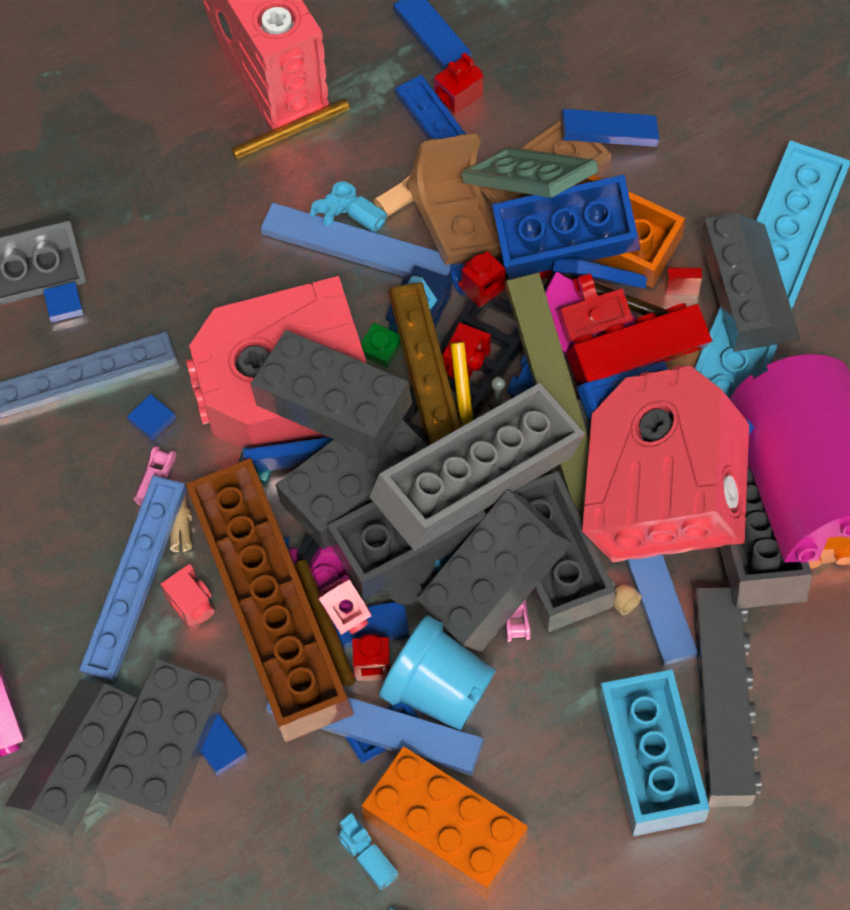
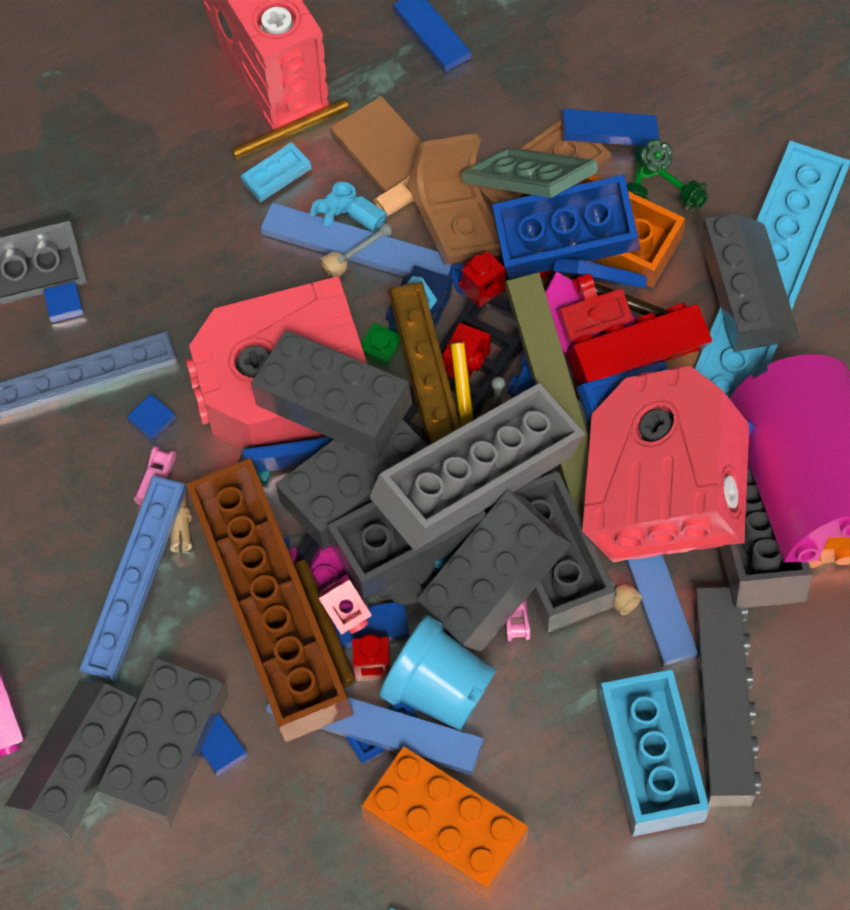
(188, 596): coral brick -> none
(276, 172): none -> medium azure plate
(336, 262): none -> hinge
(370, 858): medium azure bar -> none
(379, 143): none -> medium nougat tile
(427, 109): blue tile -> none
(459, 84): red brick -> none
(654, 160): none -> dark green plant
(683, 281): red tile -> none

